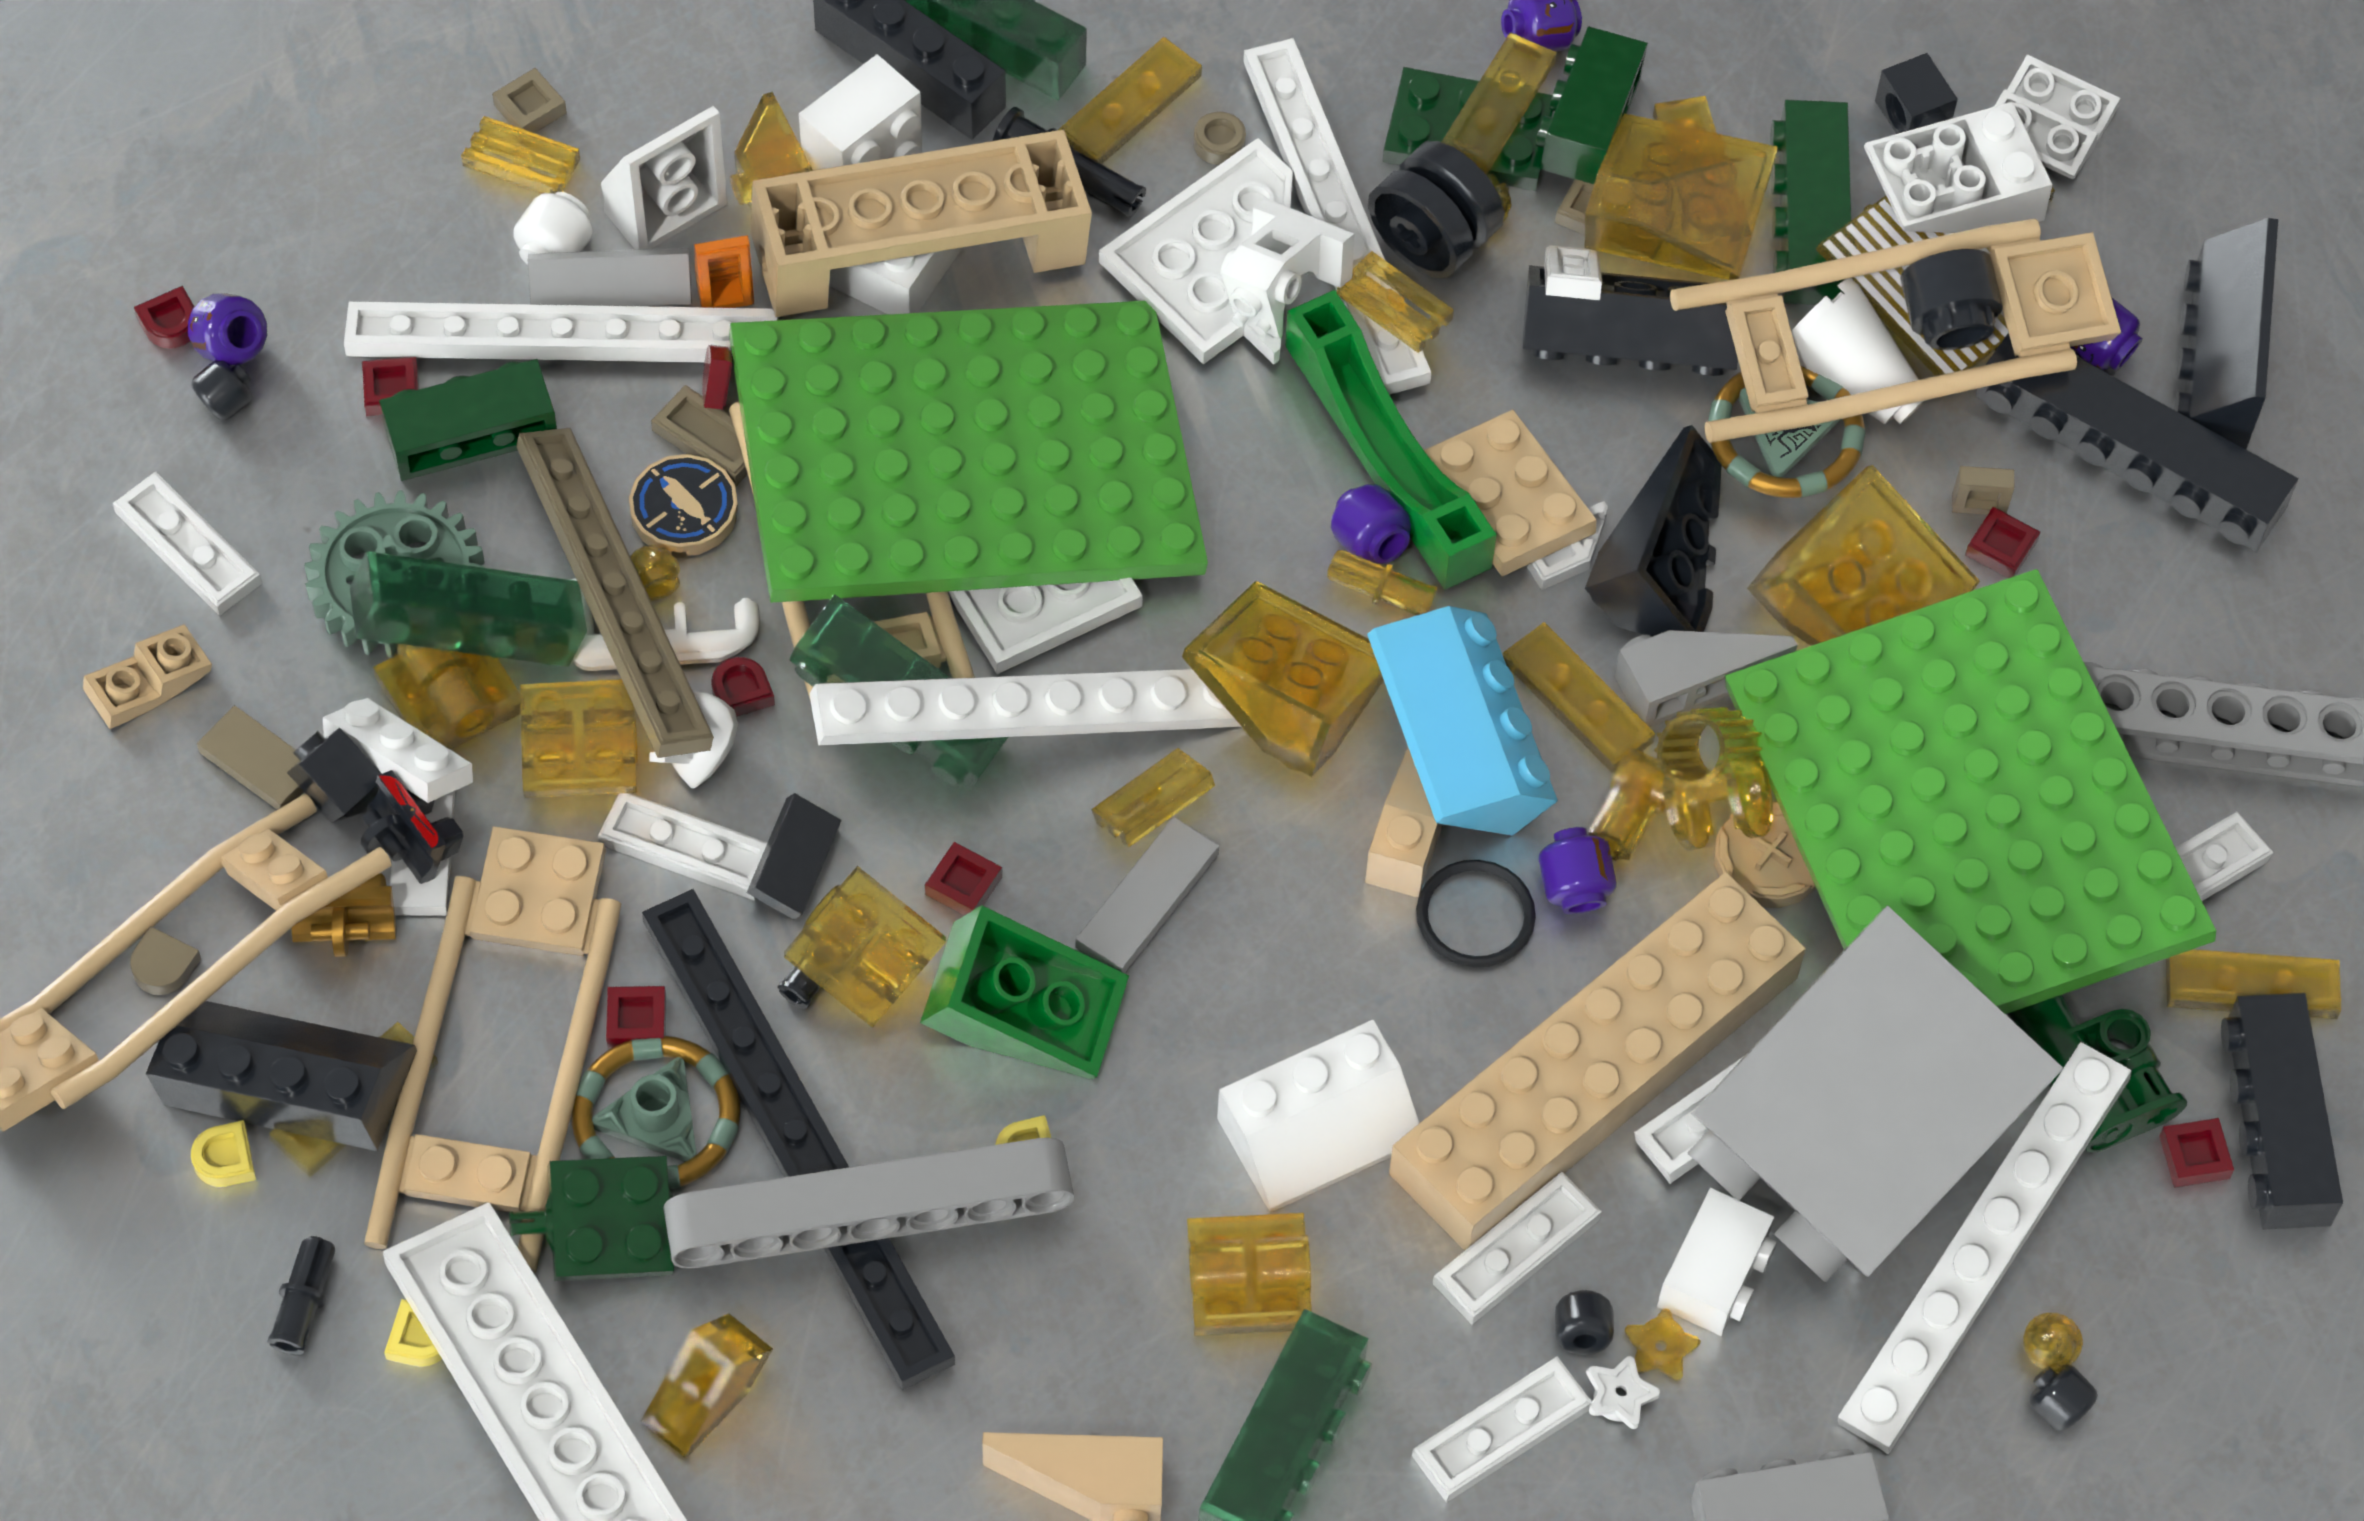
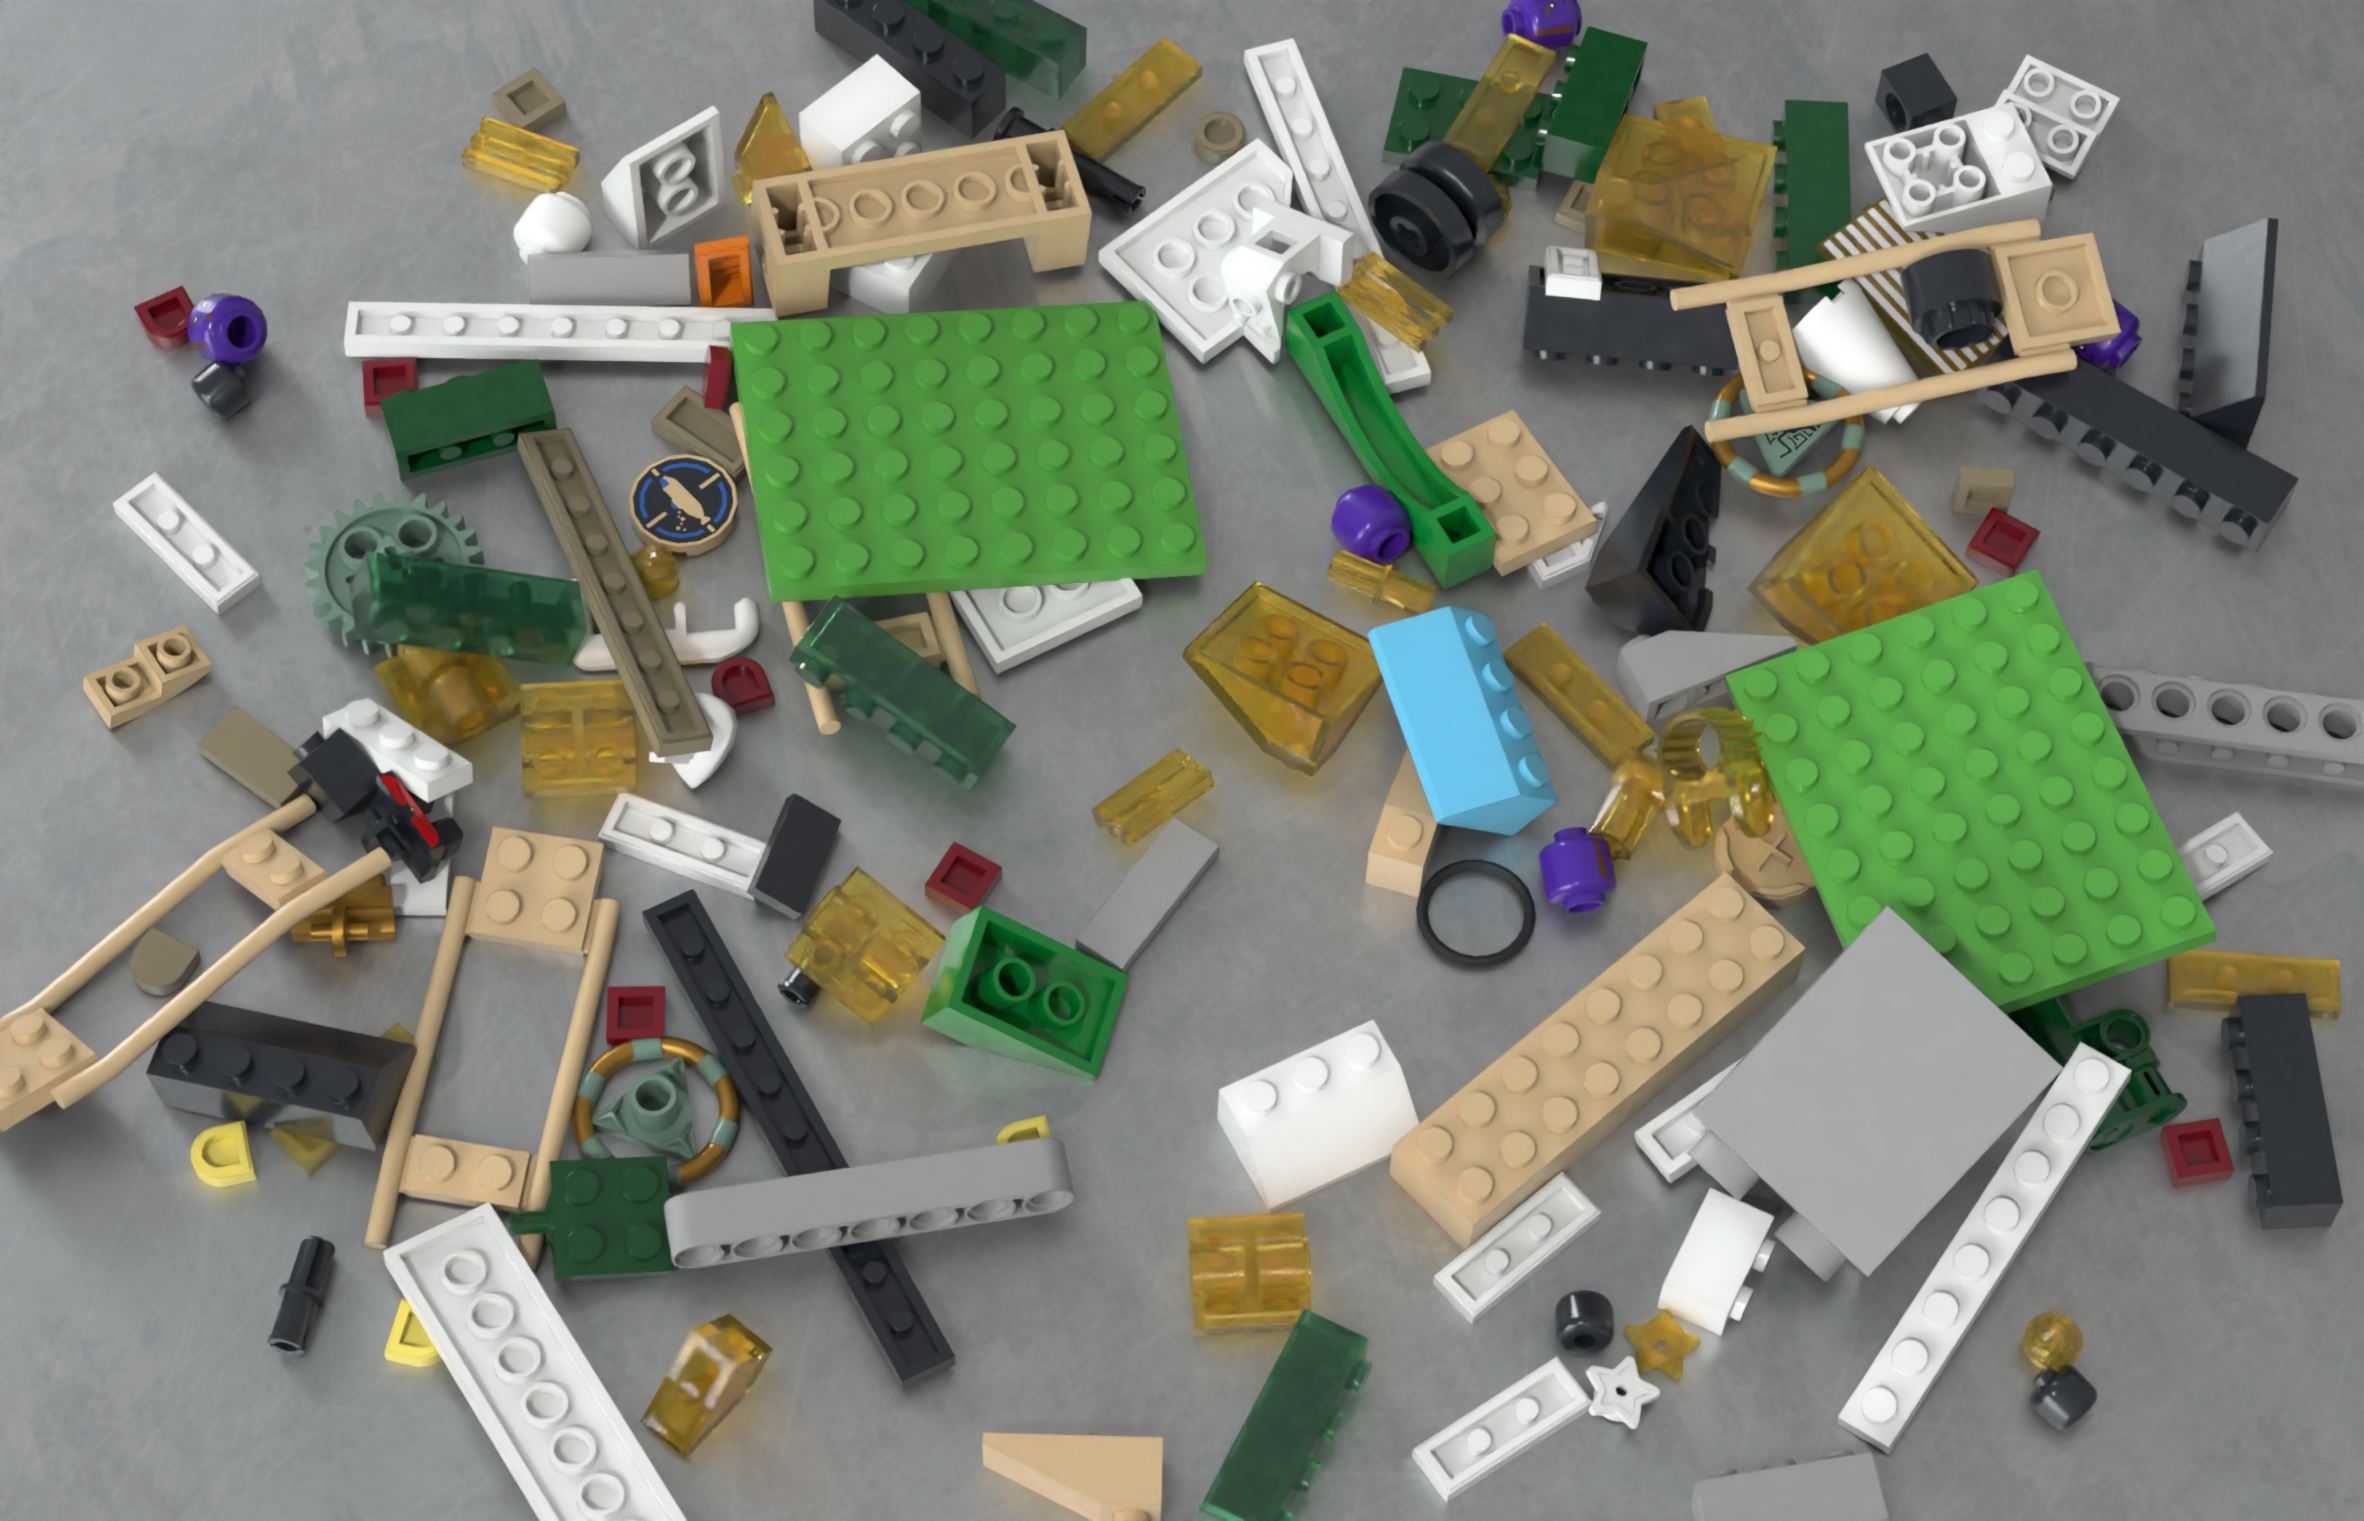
(1014, 706): white plate -> none

